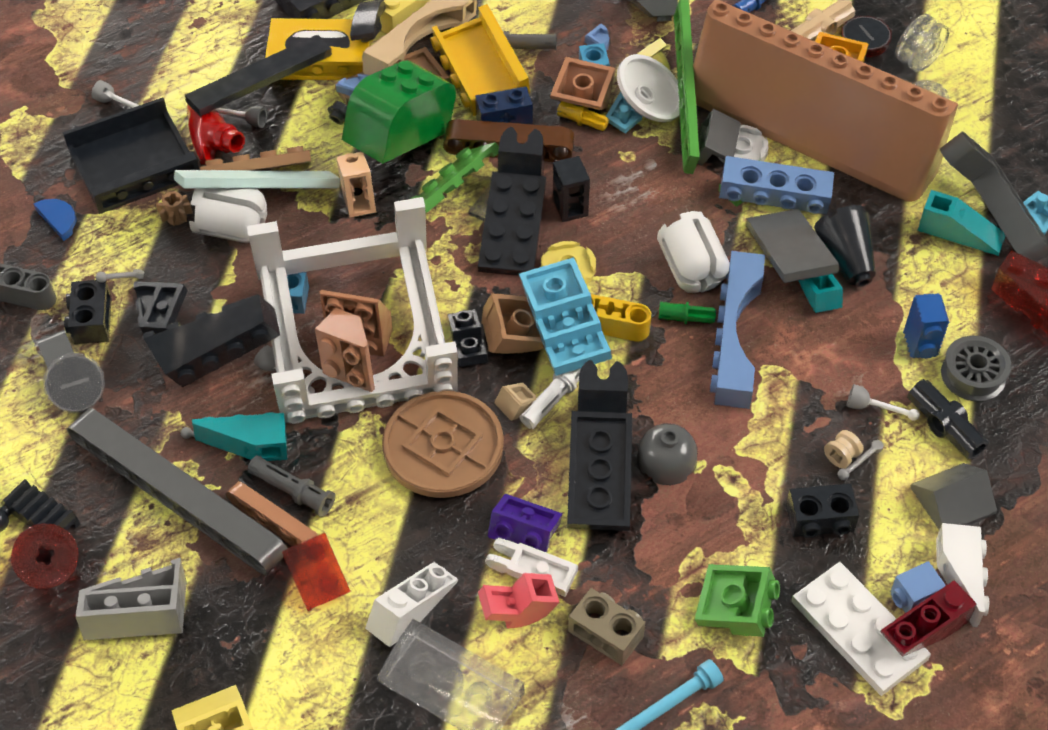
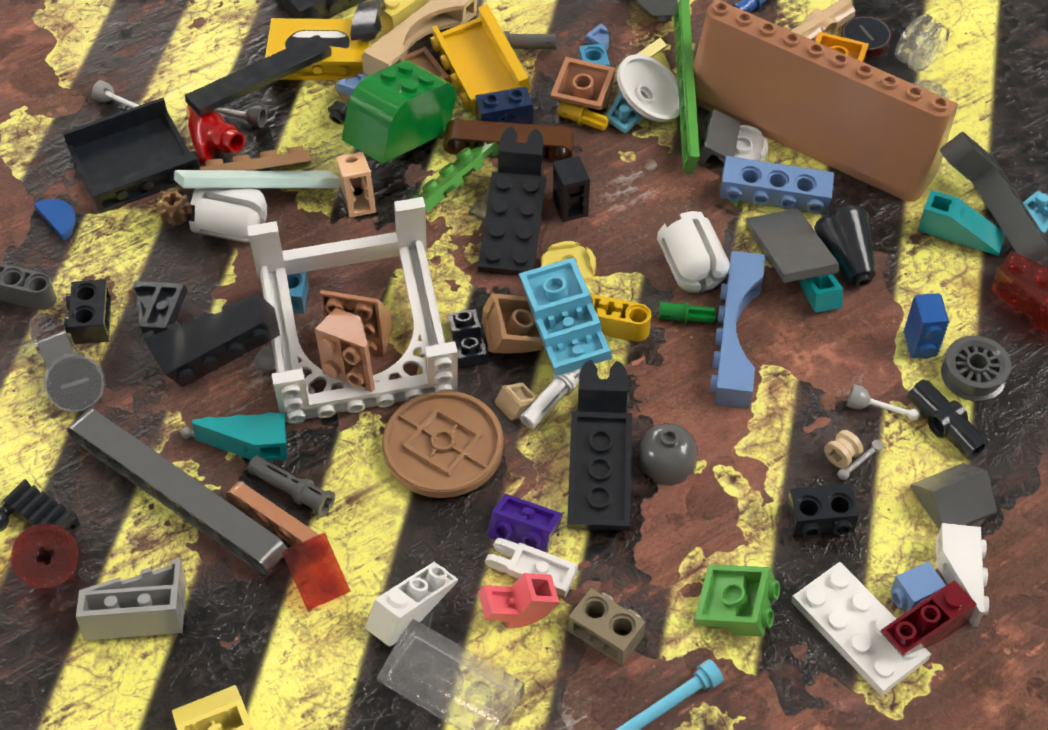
(102, 276): light grey hinge -> none

